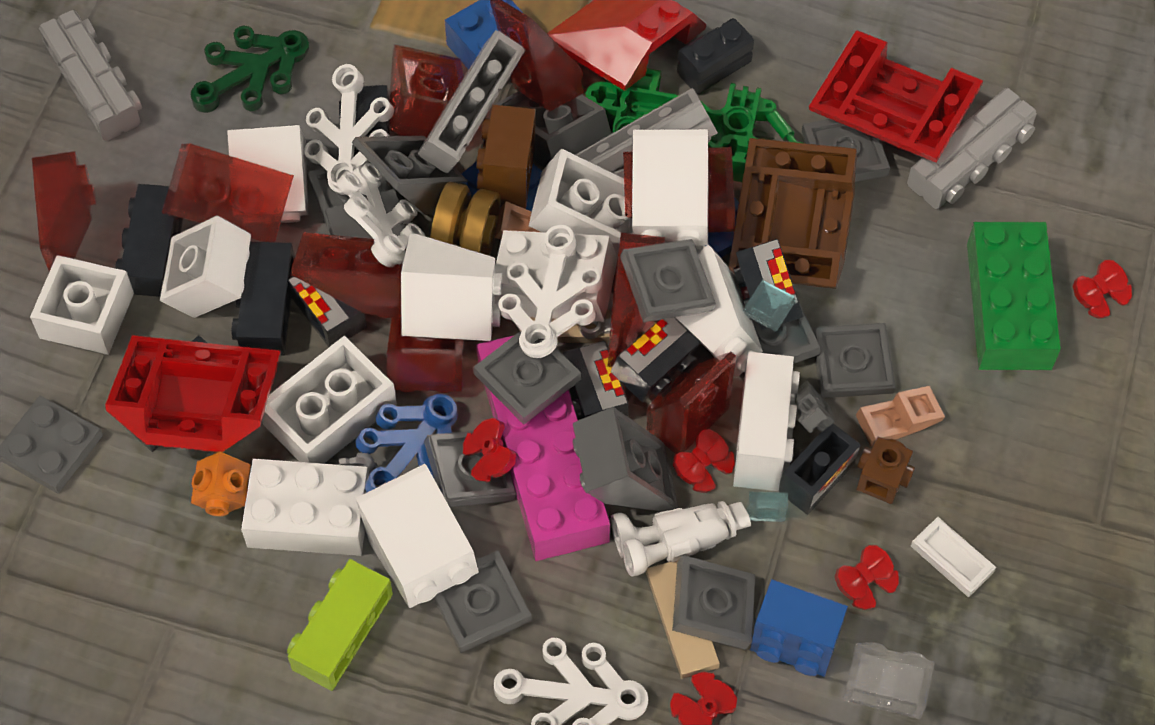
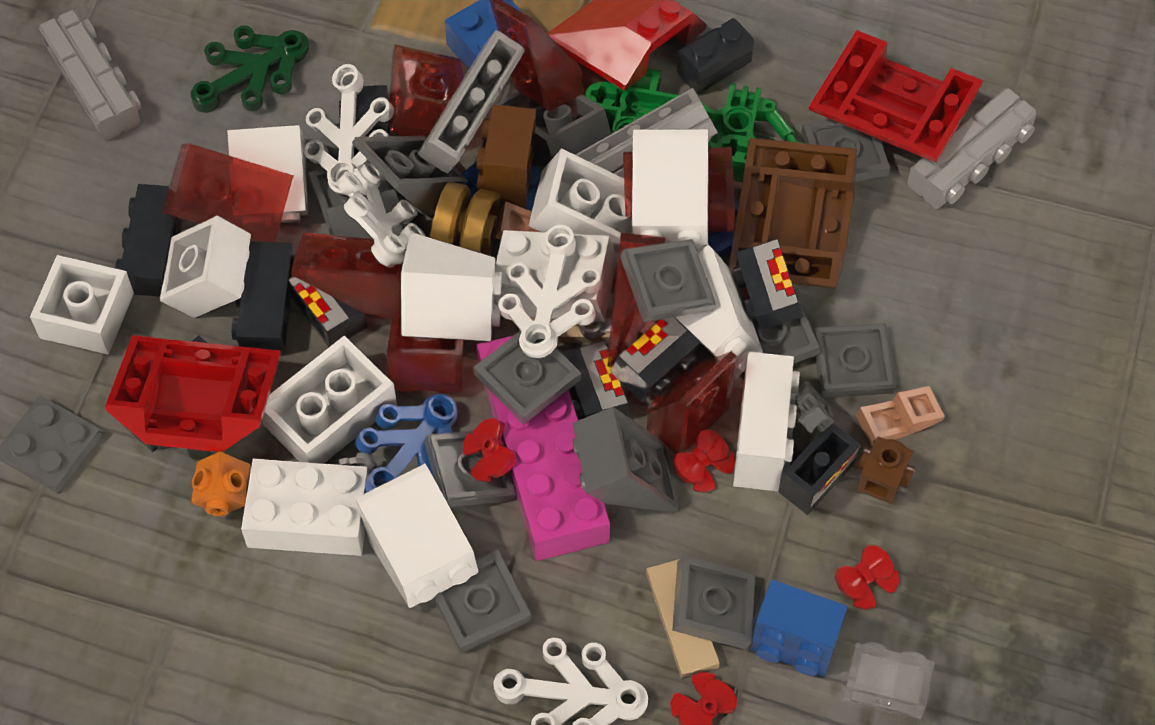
(62, 204): clear red slope -> none
(339, 624): lime brick -> none
(677, 533): white piece -> none
(767, 506): clear light blue tile -> none
(769, 305): clear light blue tile -> none
(953, 556): white tile -> none
(1013, 296): green brick -> none
(1110, 280): red piece -> none

